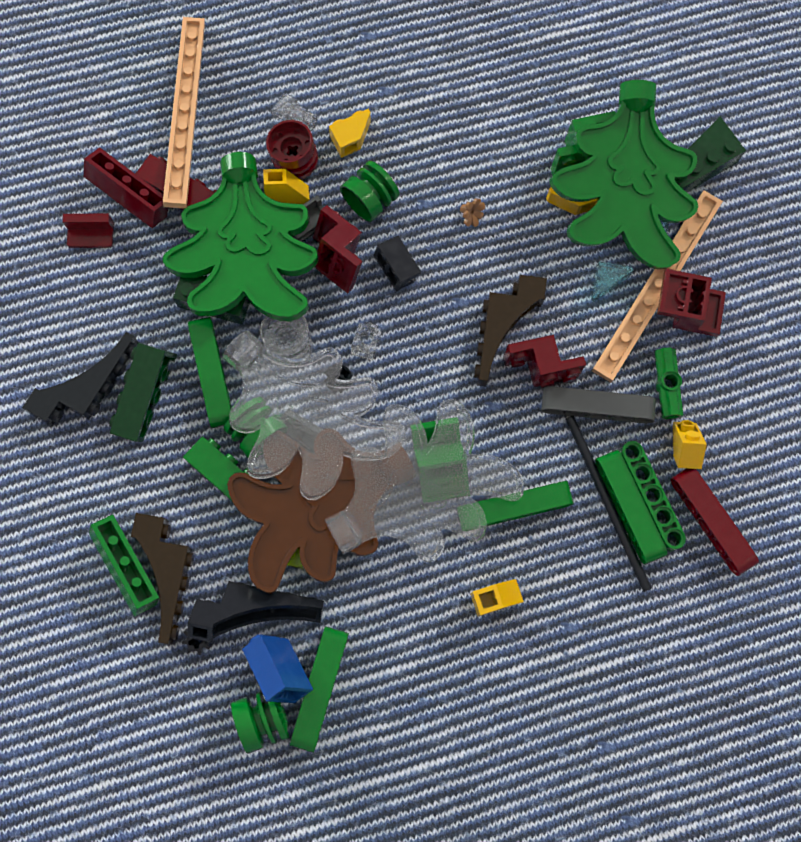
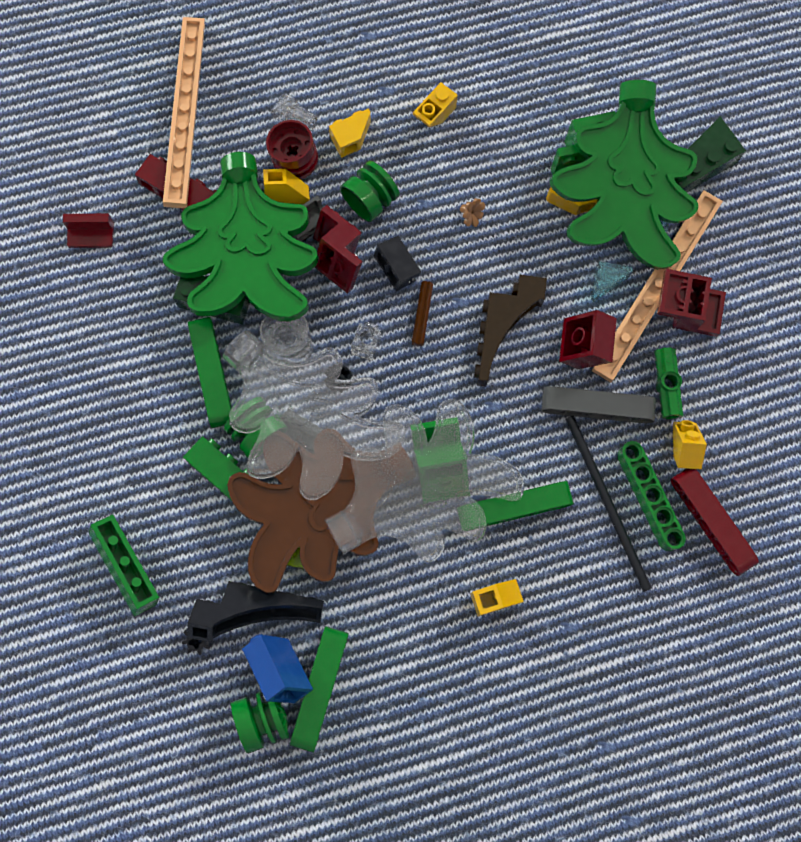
(85, 391): black arch -> none
(125, 187): dark red brick -> none
(140, 392): dark green wedge -> none
(170, 568): dark brown arch -> none
(422, 313): none -> reddish brown axle
(437, 106): none -> yellow slope
(543, 361): dark red bracket -> none
(588, 339): none -> dark red brick
(631, 507): green beam -> none

